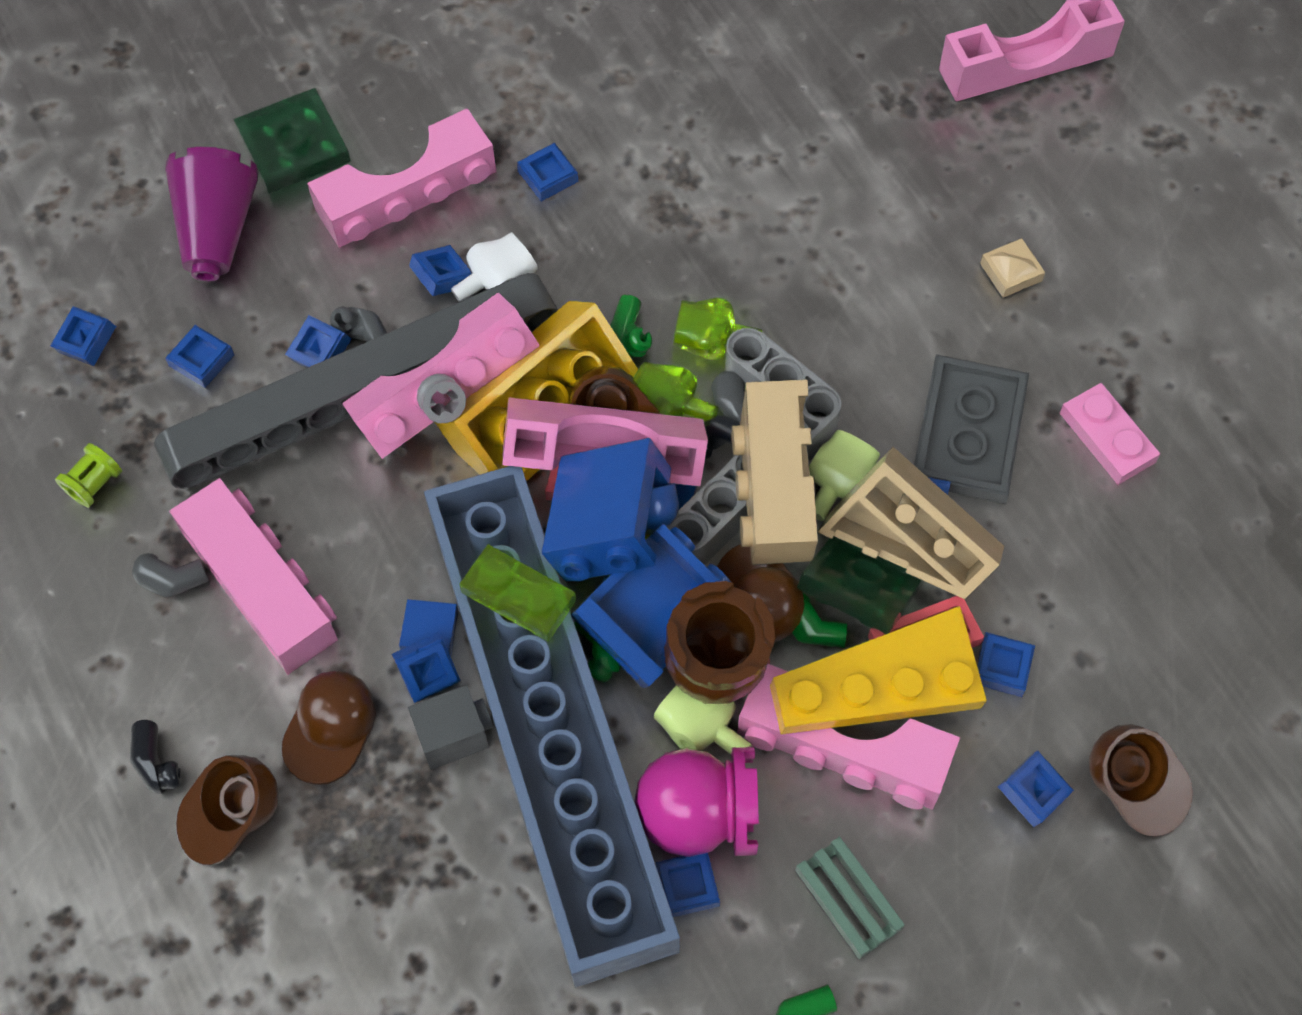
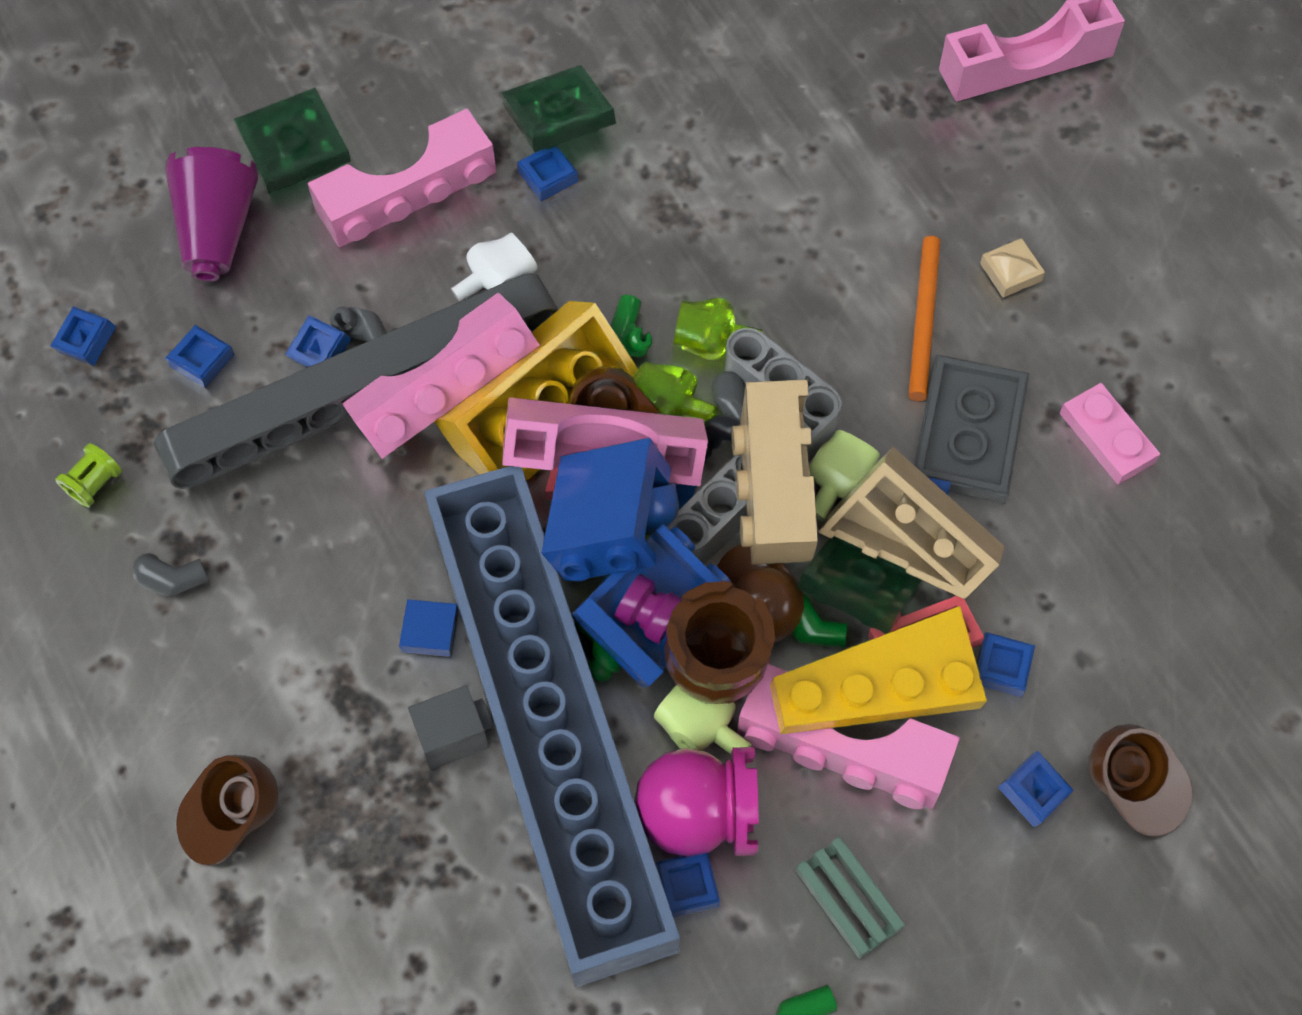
(146, 761): black arm -> none
(255, 575): bright pink brick -> none
(328, 727): reddish brown cap -> none
(426, 667): blue tile -> none
(439, 269): blue tile -> none
(442, 384): light grey bush -> none
(518, 592): clear neon green plate -> none
(558, 108): none -> clear green plate
(647, 608): none -> magenta wheel
(924, 319): none -> orange bar

